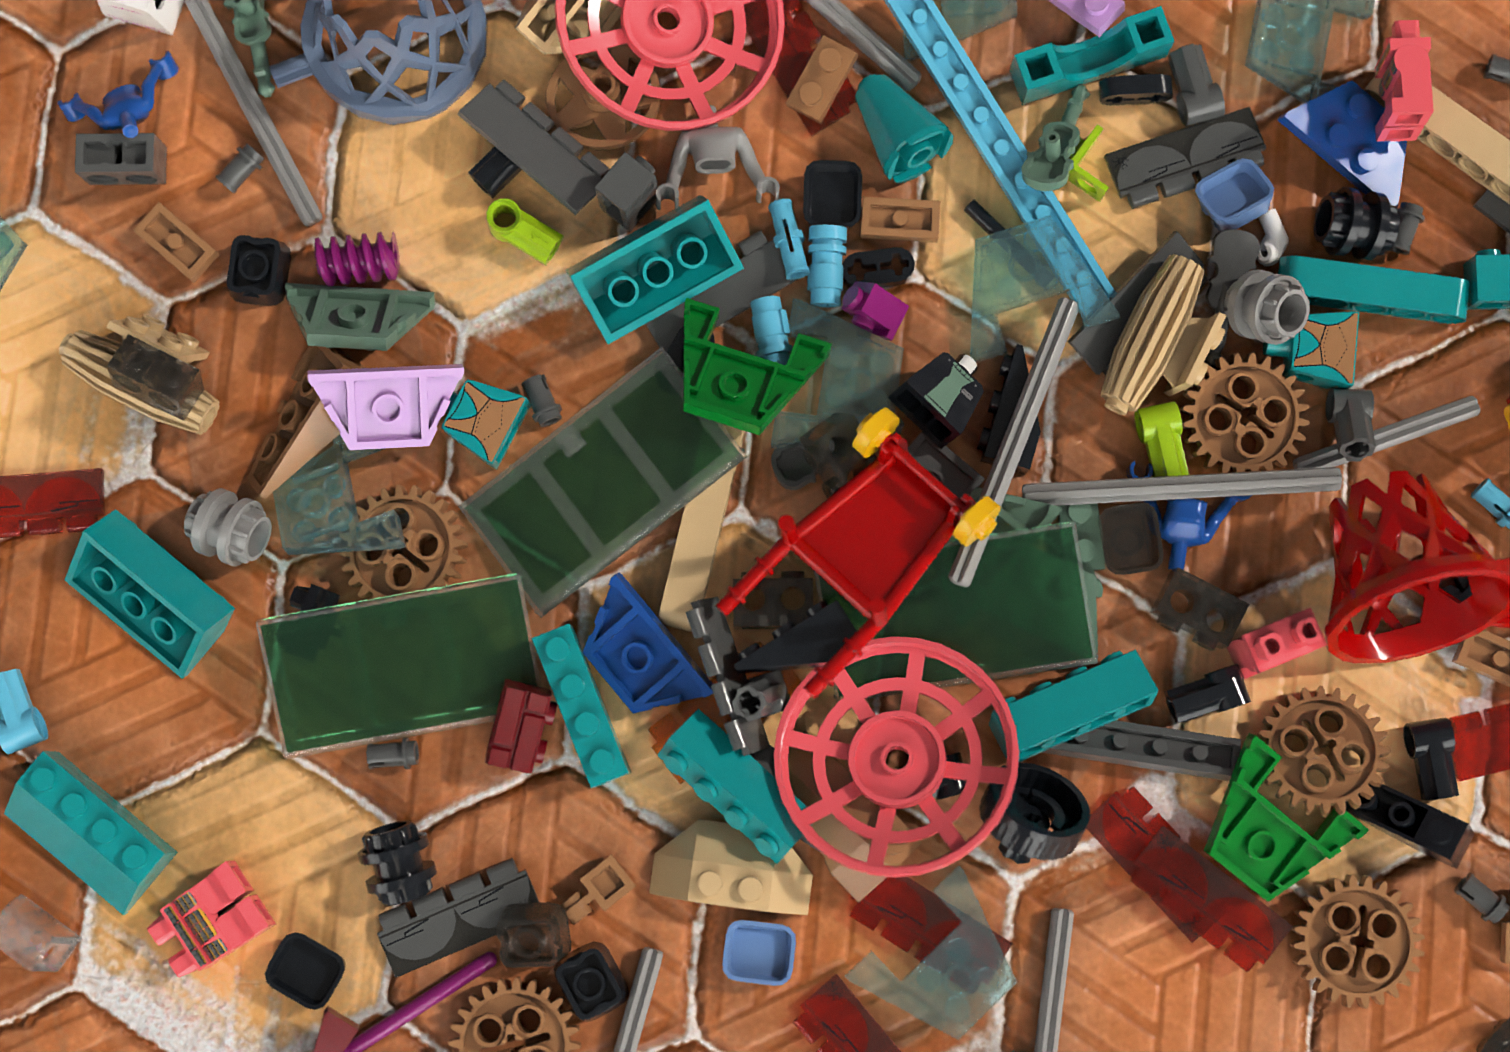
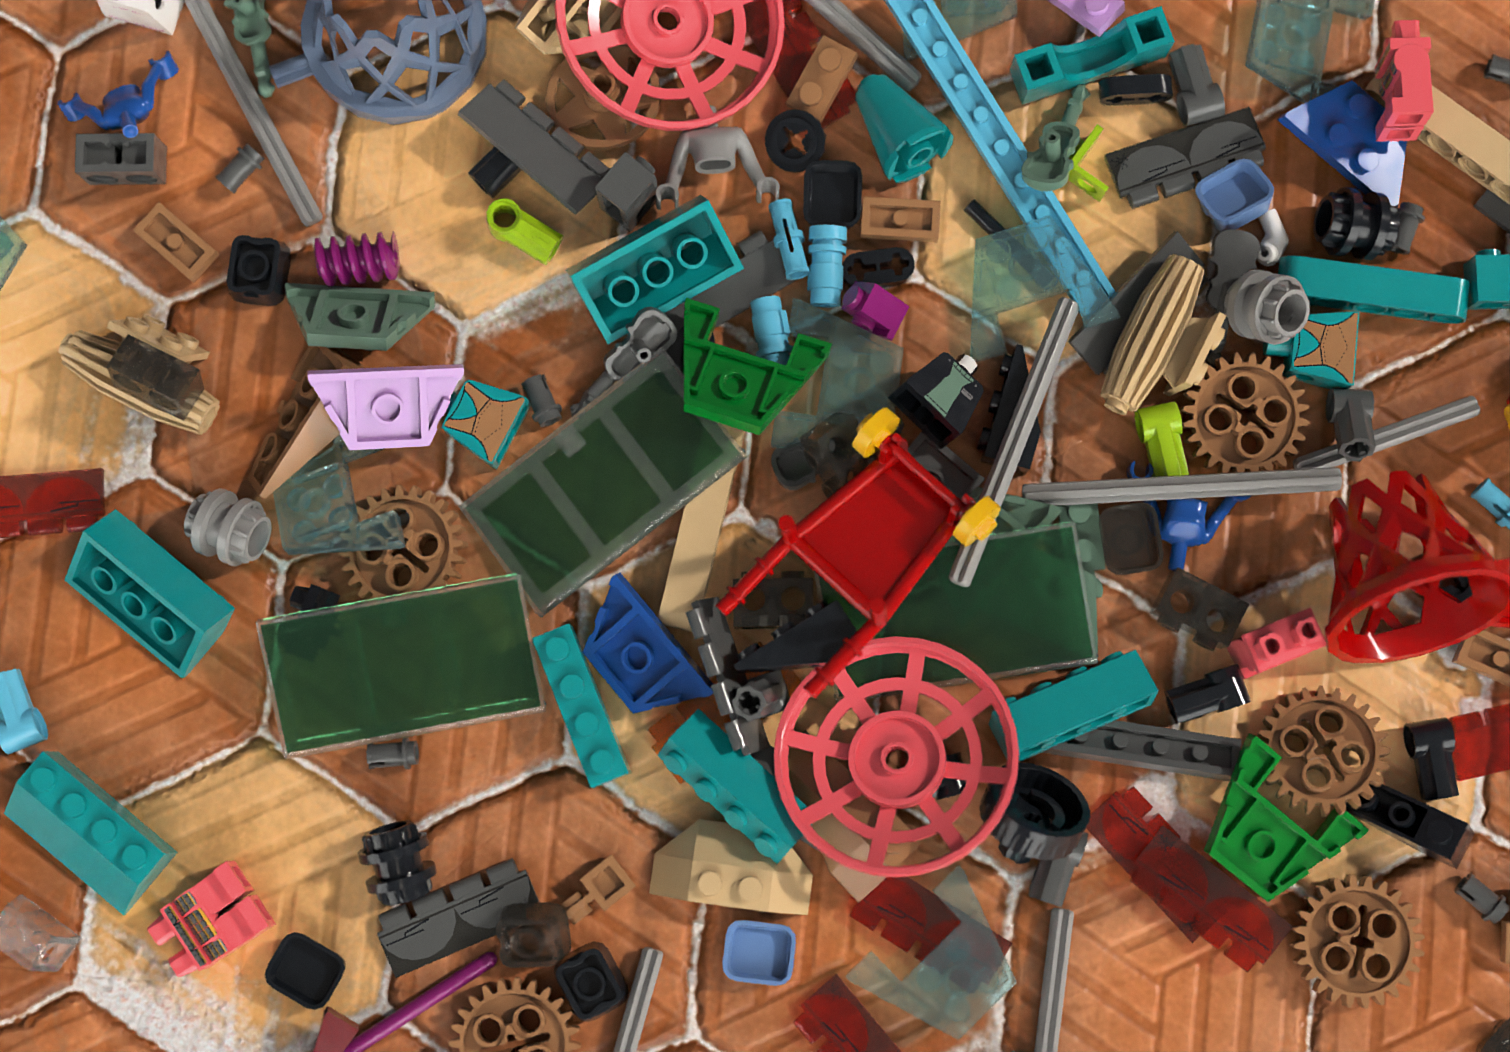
(519, 726): dark red brick -> none
(645, 335): none -> dark grey piece
(778, 138): none -> black gear
(1053, 876): none -> dark grey piece

